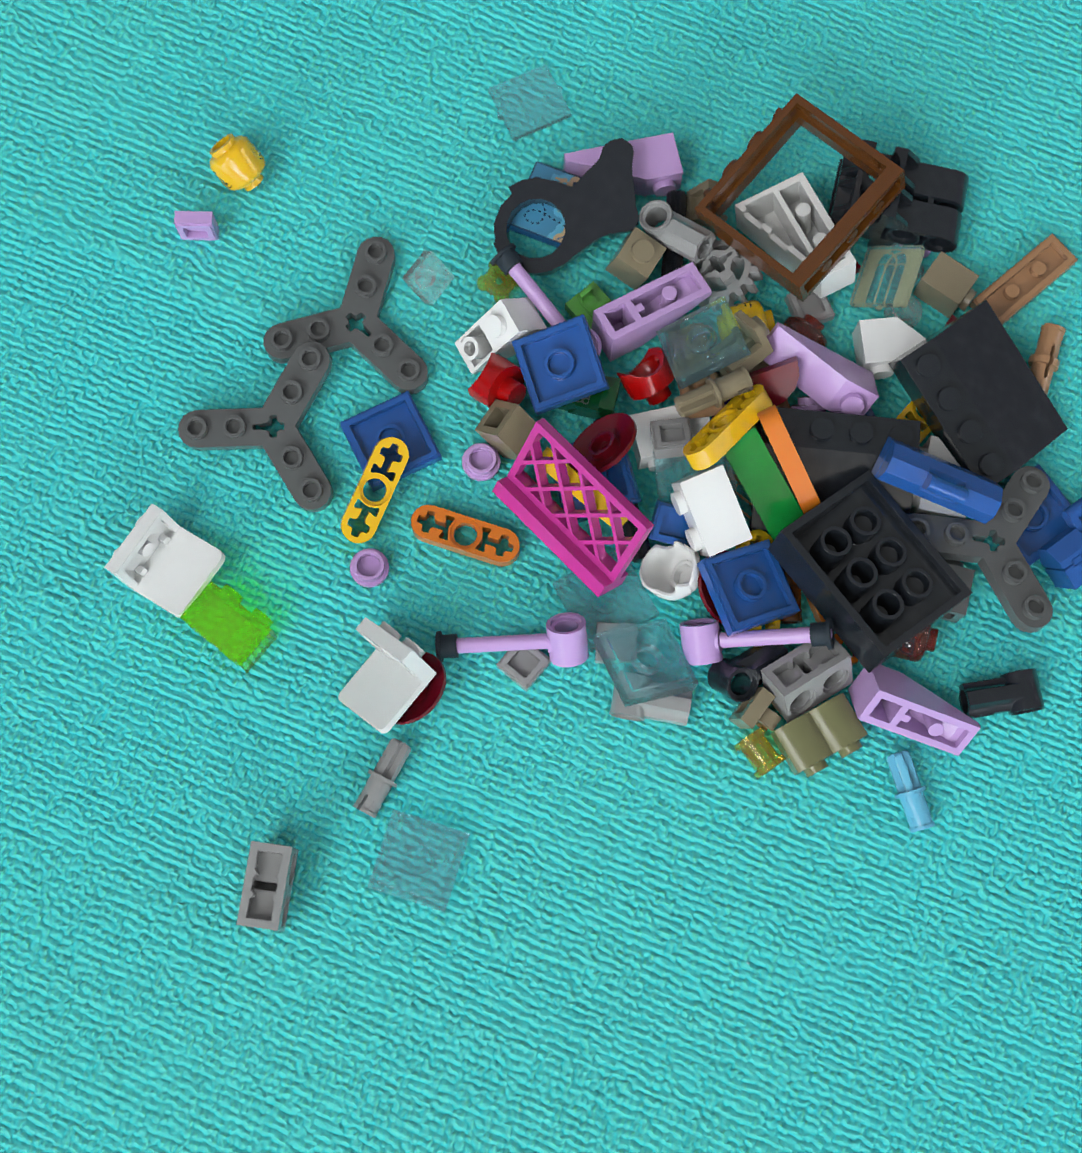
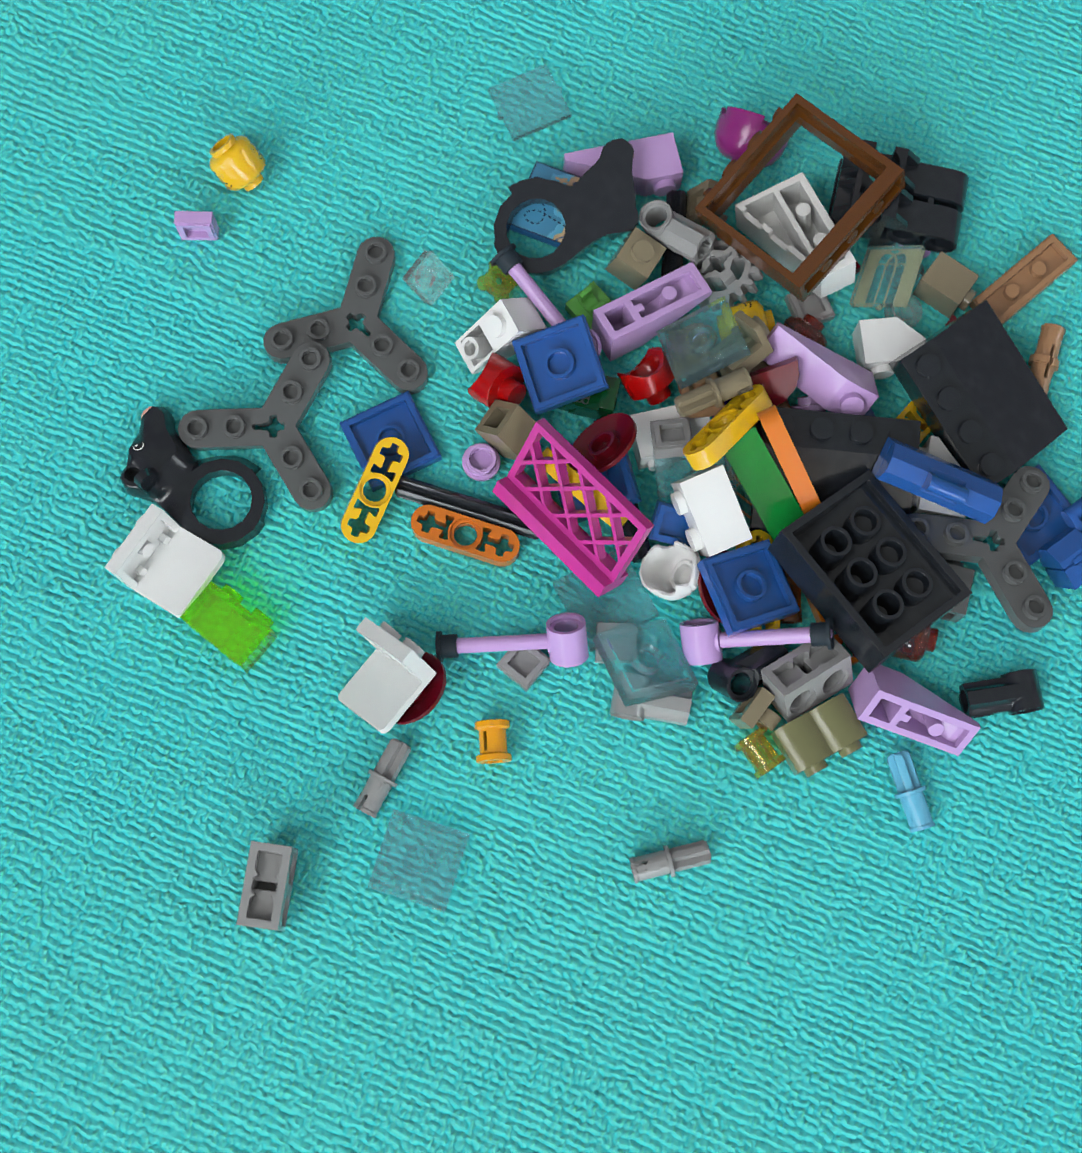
(170, 476): none -> black animal
(369, 567): lavender plate -> none
(466, 505): none -> black axle
(493, 741): none -> light orange bush
(670, 861): none -> light grey axle
(735, 130): none -> magenta cylinder

